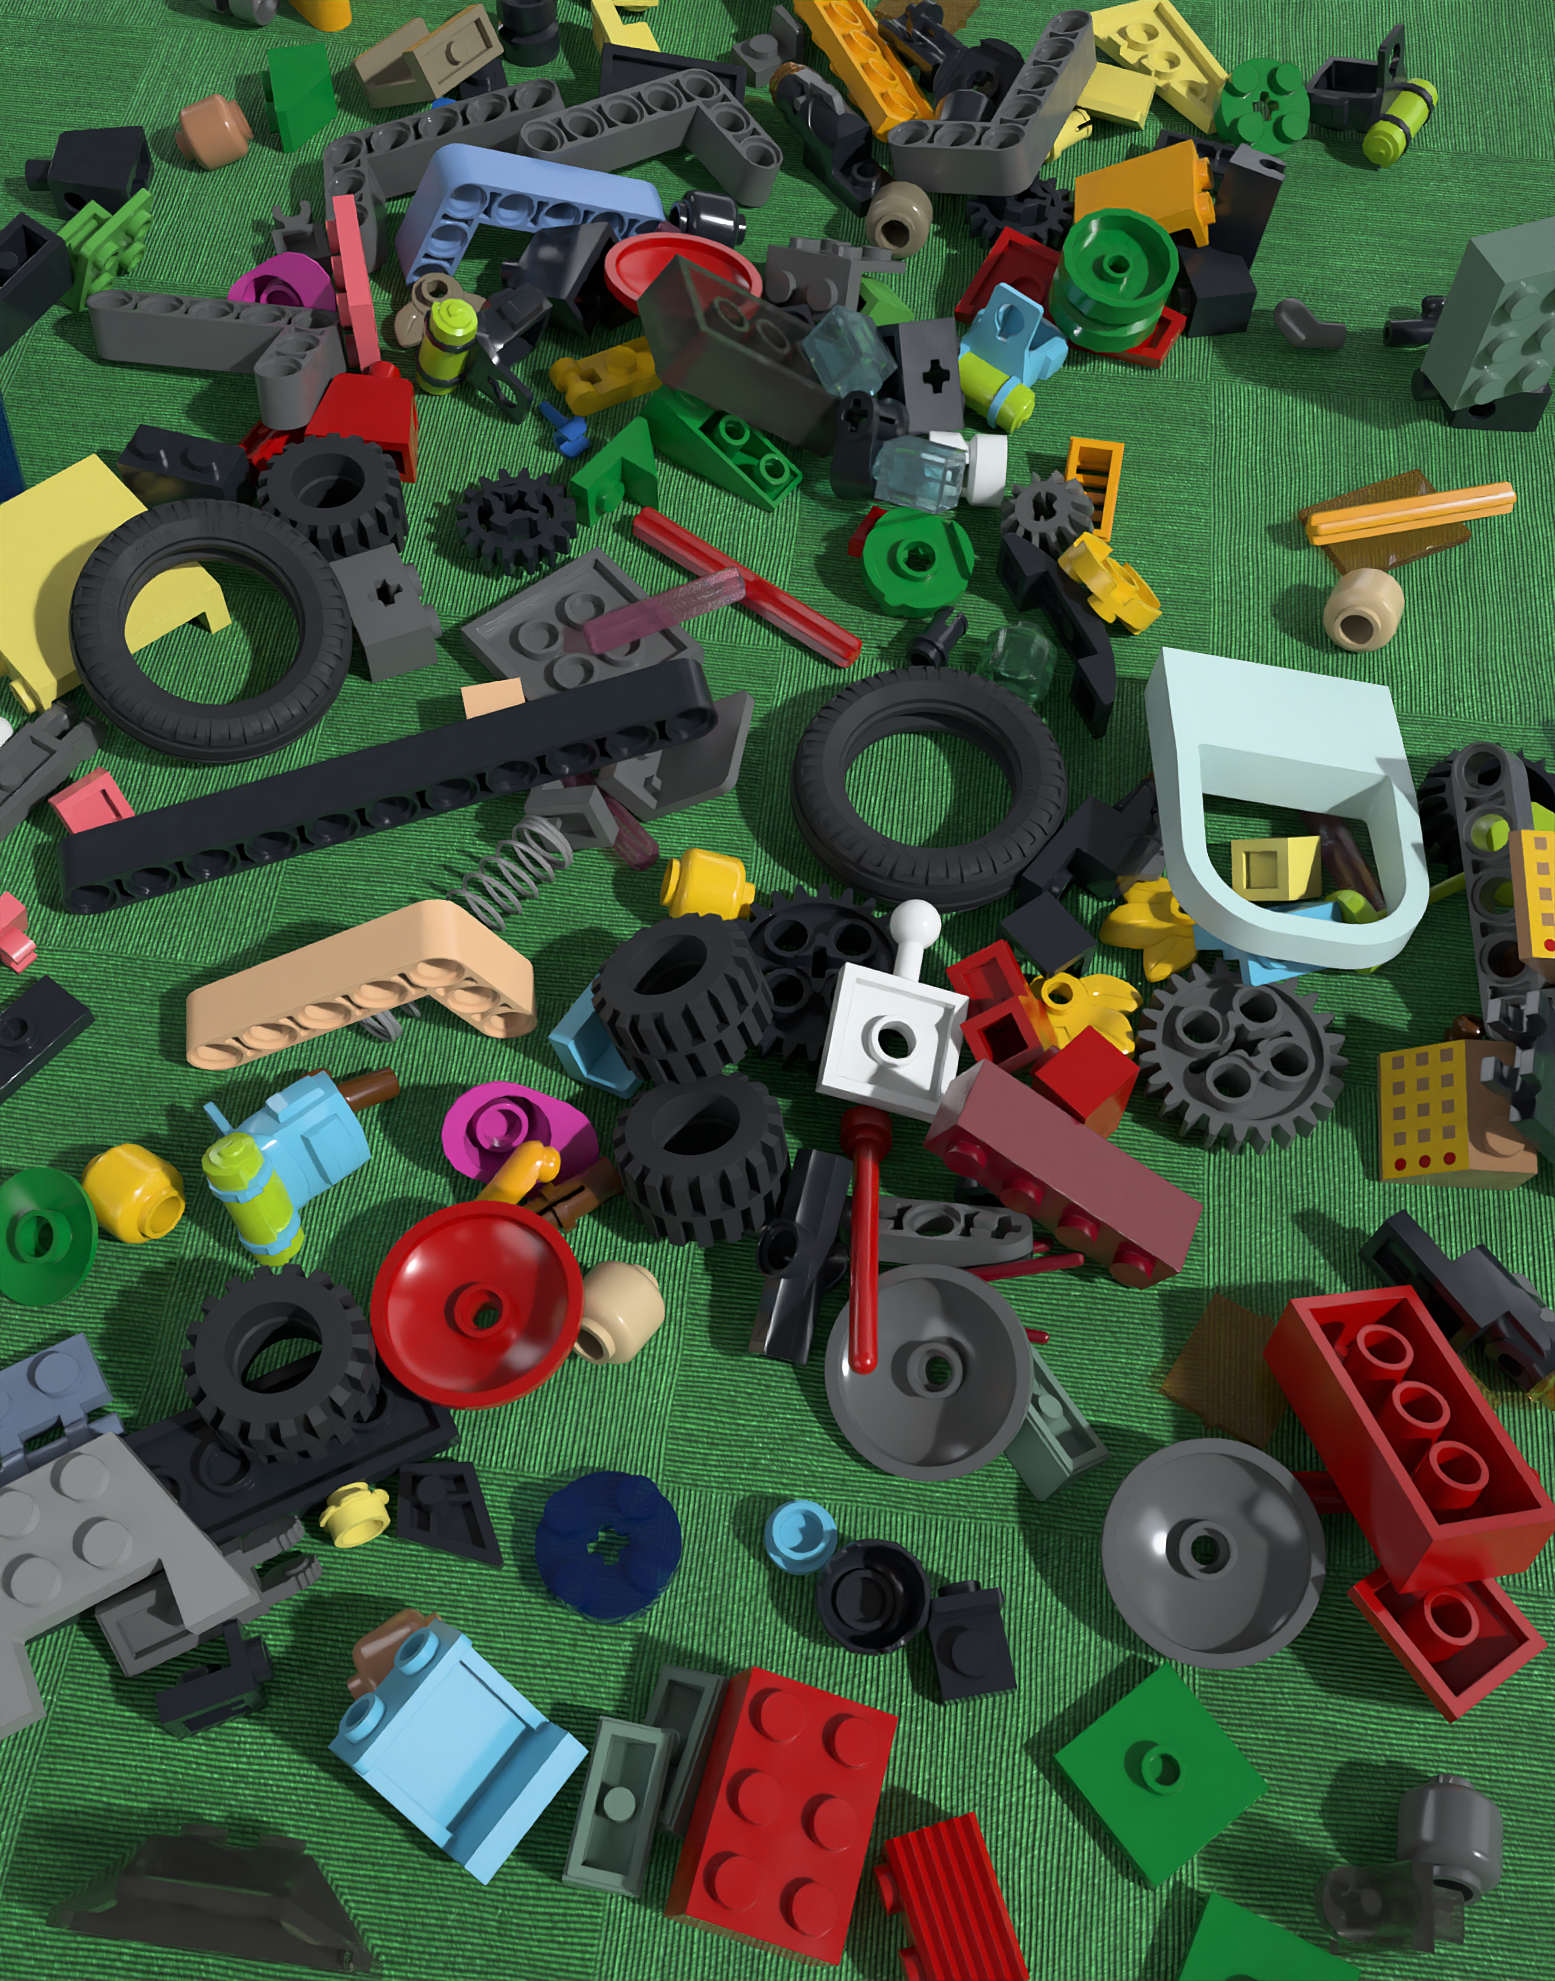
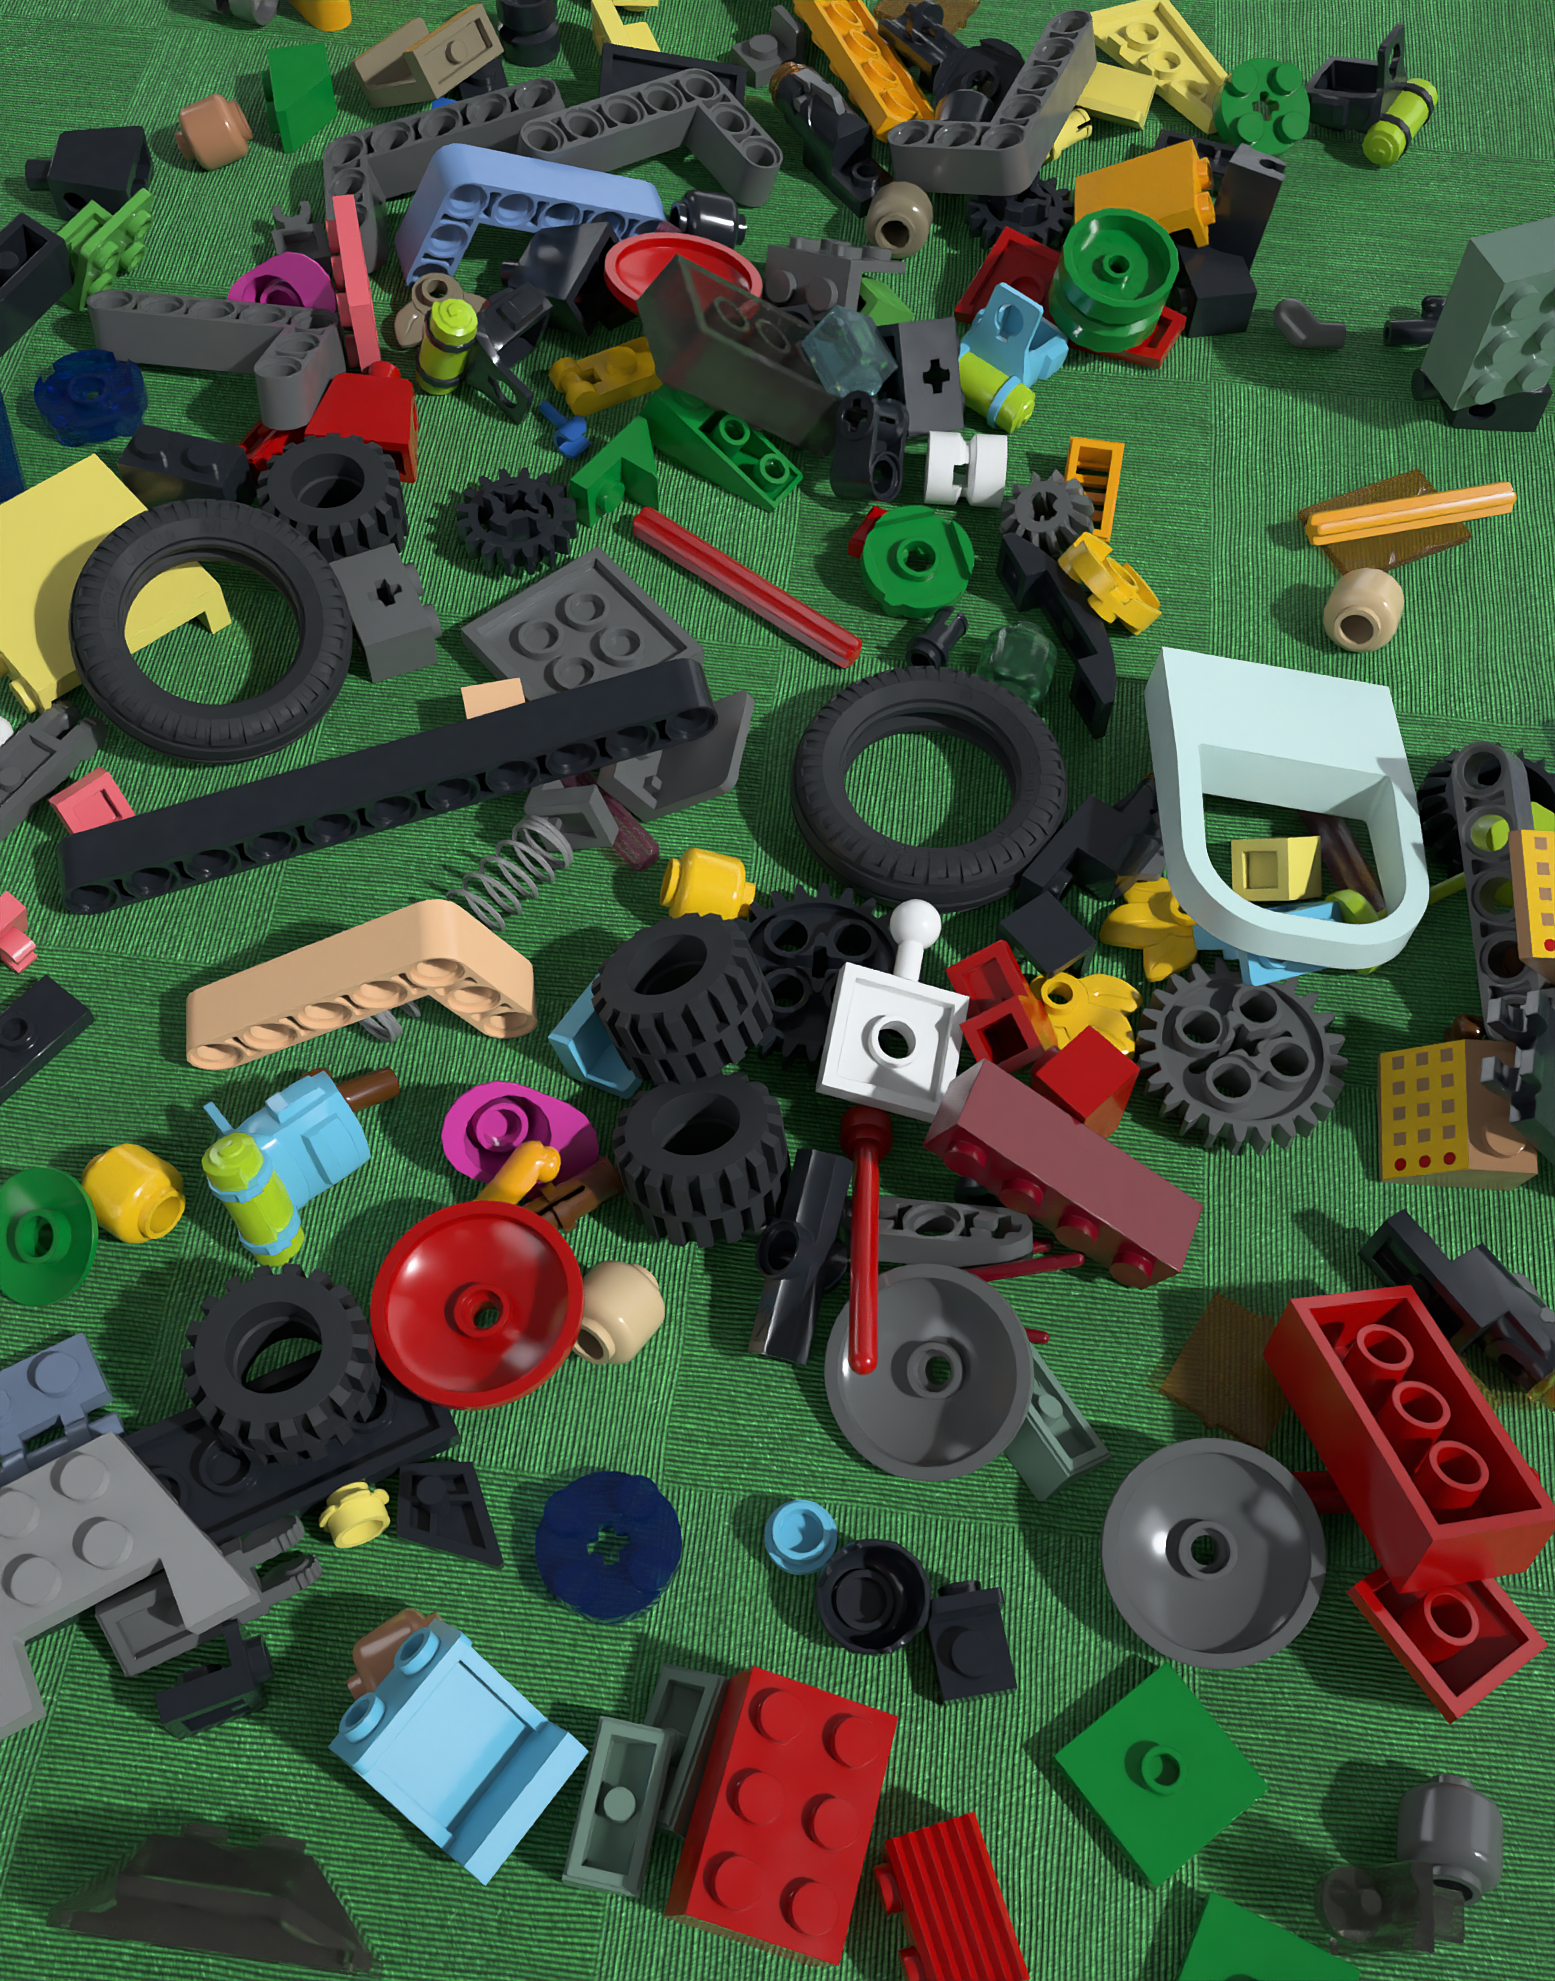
(81, 420): none -> clear blue plate
(664, 610): clear pink axle -> none
(919, 473): clear light blue brick -> none

